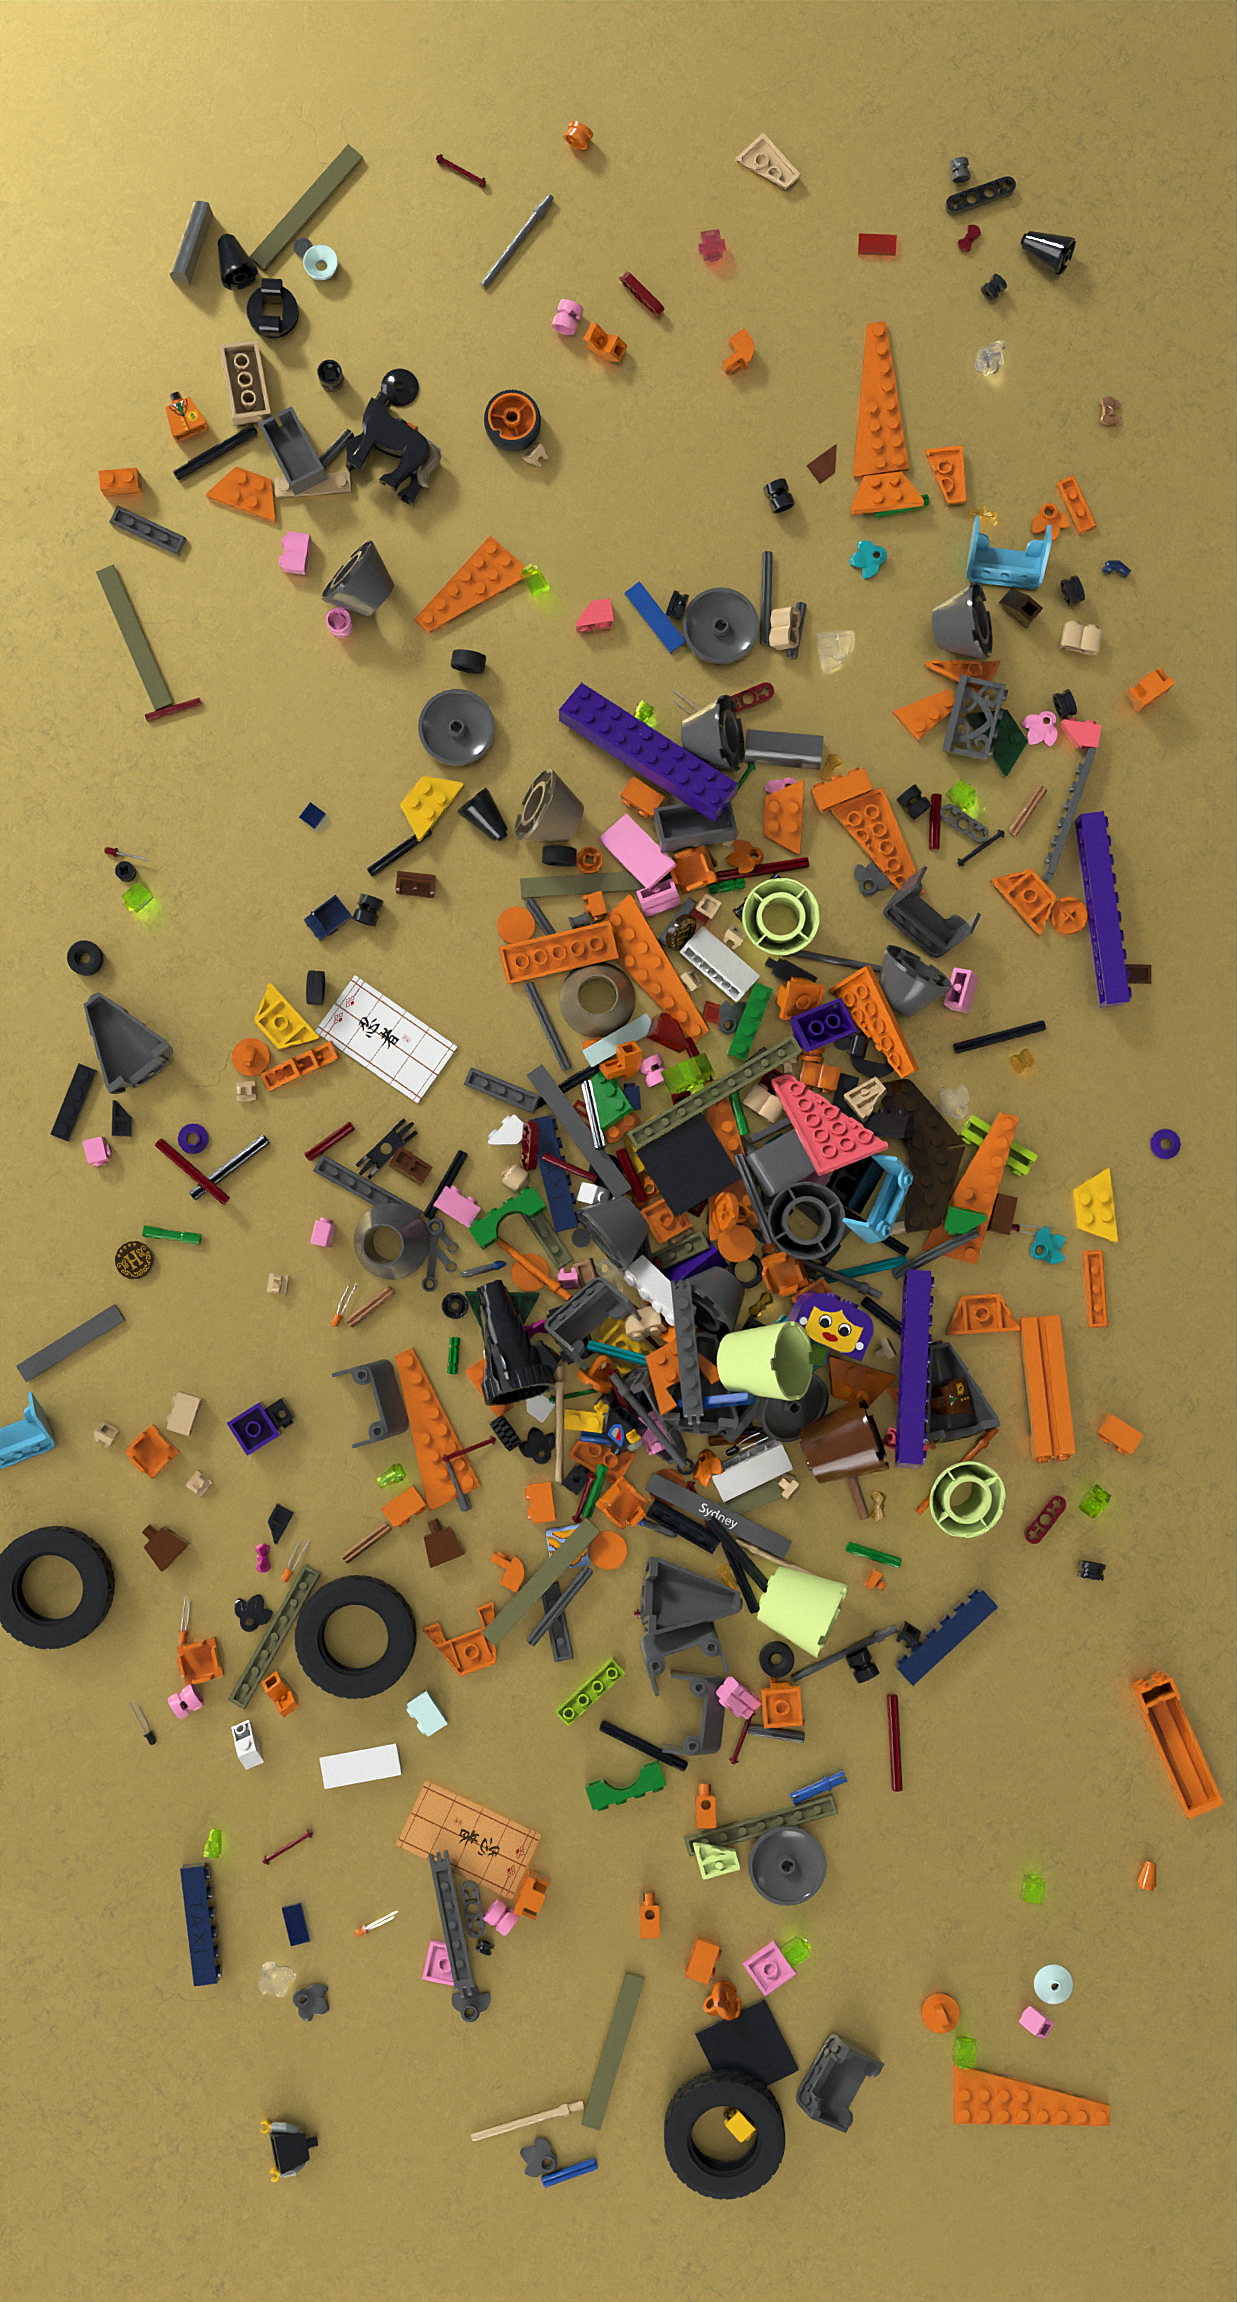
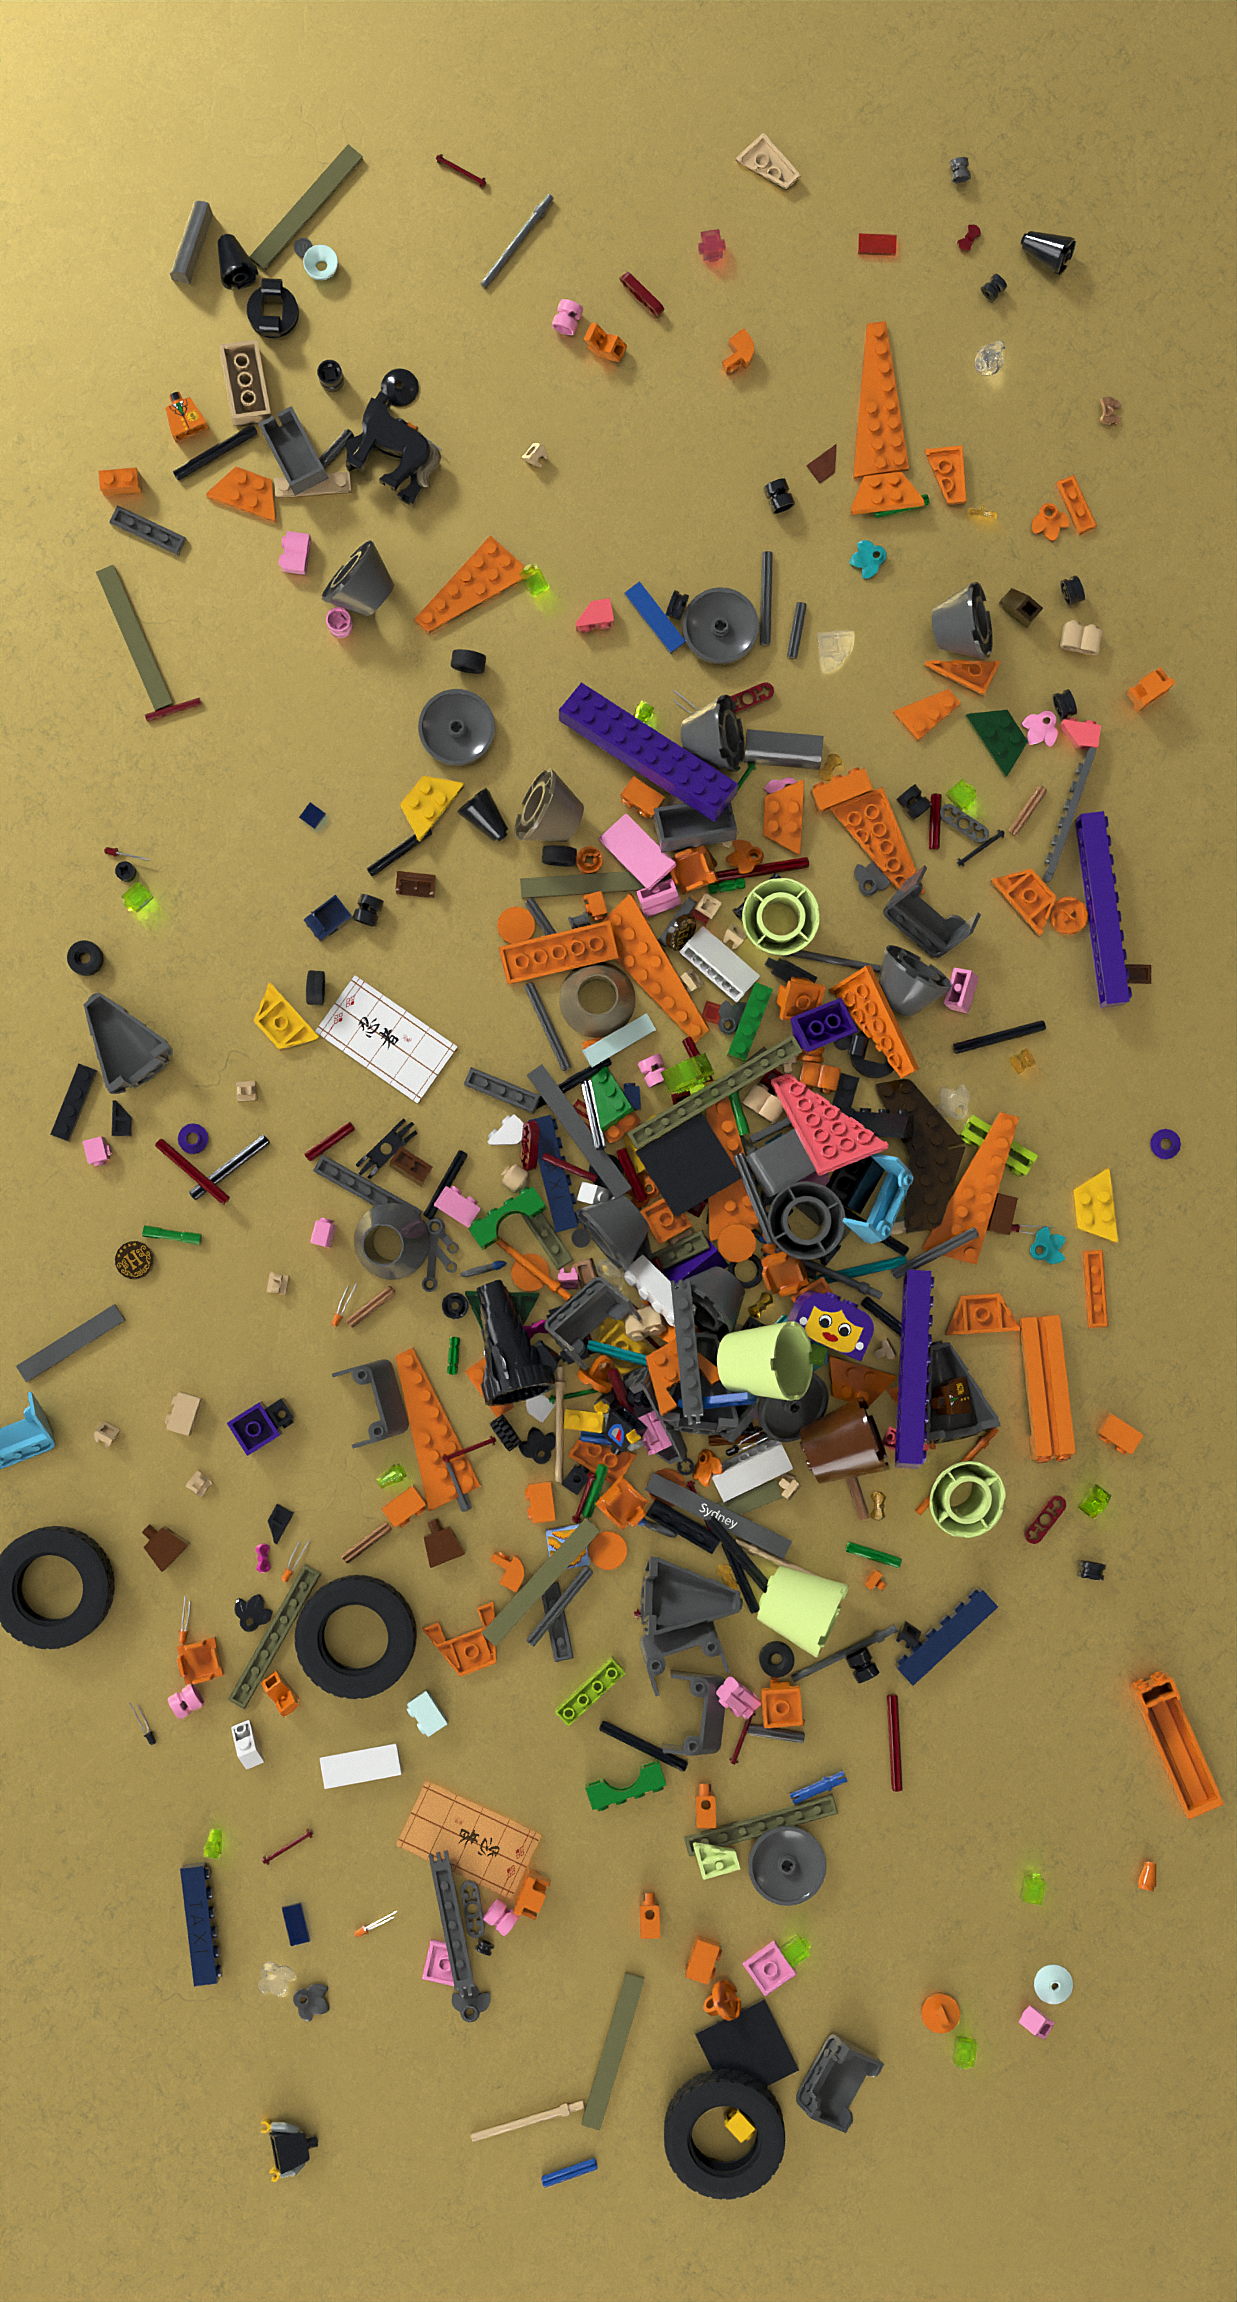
(151, 1451): orange panel -> none
(251, 1057): orange tile -> none
(300, 1066): orange slope -> none
(516, 434): orange wheel -> none
(535, 2158): dark grey plate -> none
(578, 135): orange wheel -> none
(624, 1391): dark grey bar -> none
(626, 1063): orange brick -> none
(667, 1032): clear red slope -> none
(727, 1212): orange tile -> none
(785, 628): tan brick -> none
(865, 1098): tan wing -> none
(962, 1220): green slope -> none
(964, 693): dark grey fence -> none
(982, 199): black beam -> none
(1001, 2100): orange wing -> none
(1007, 566): medium azure windscreen -> none
(1116, 565): dark blue arm -> none

